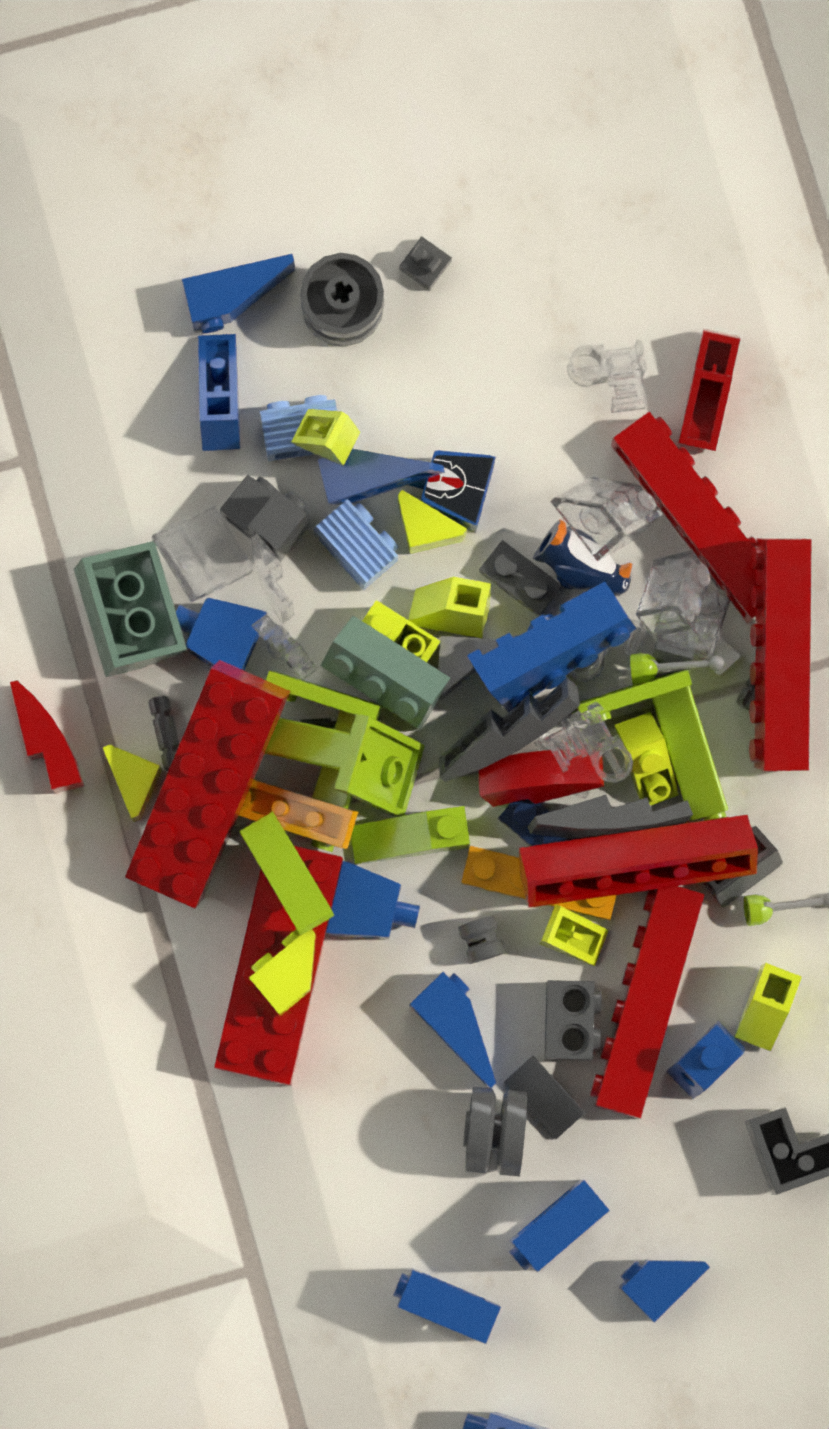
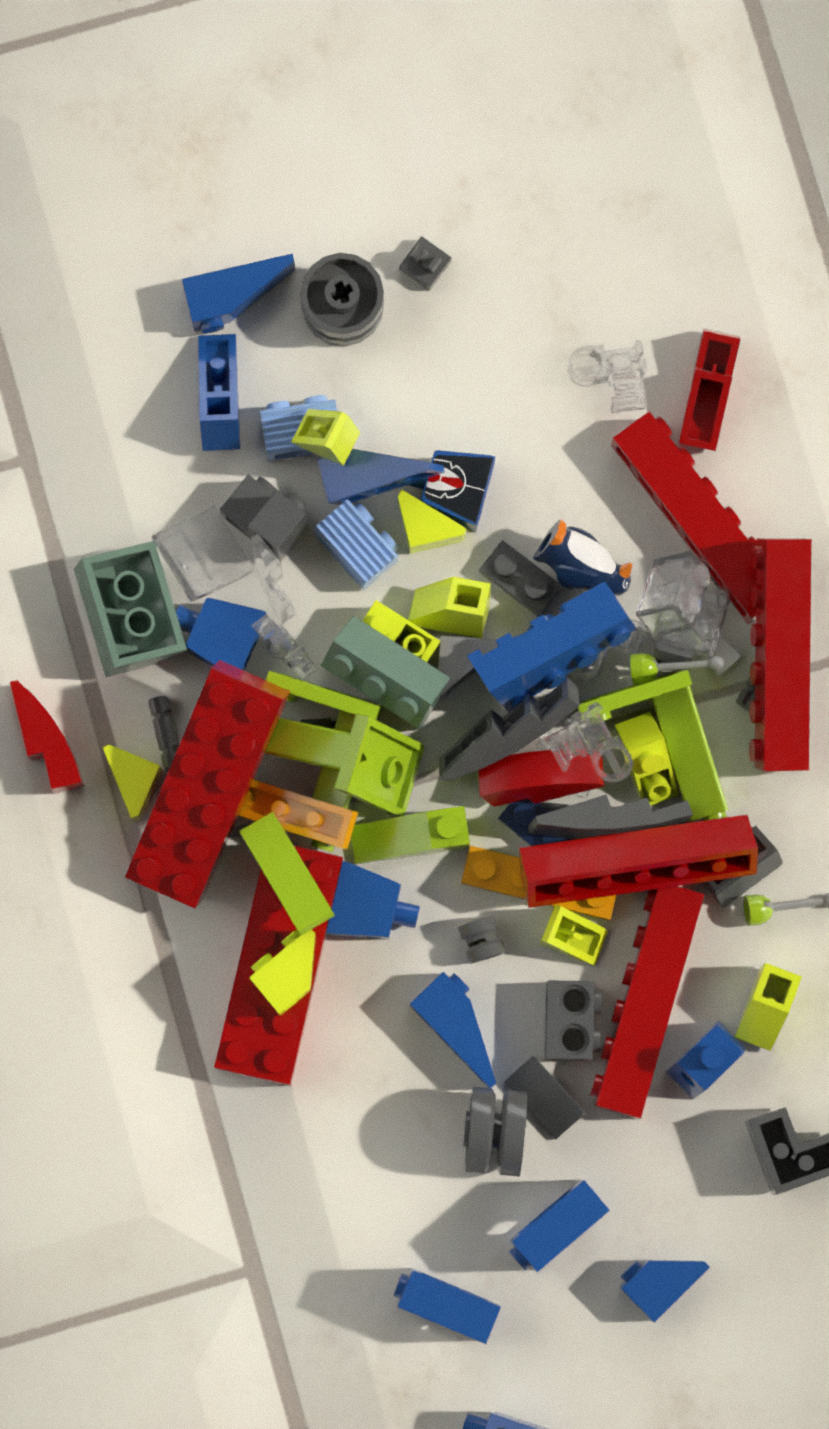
(607, 513): clear slope -> none

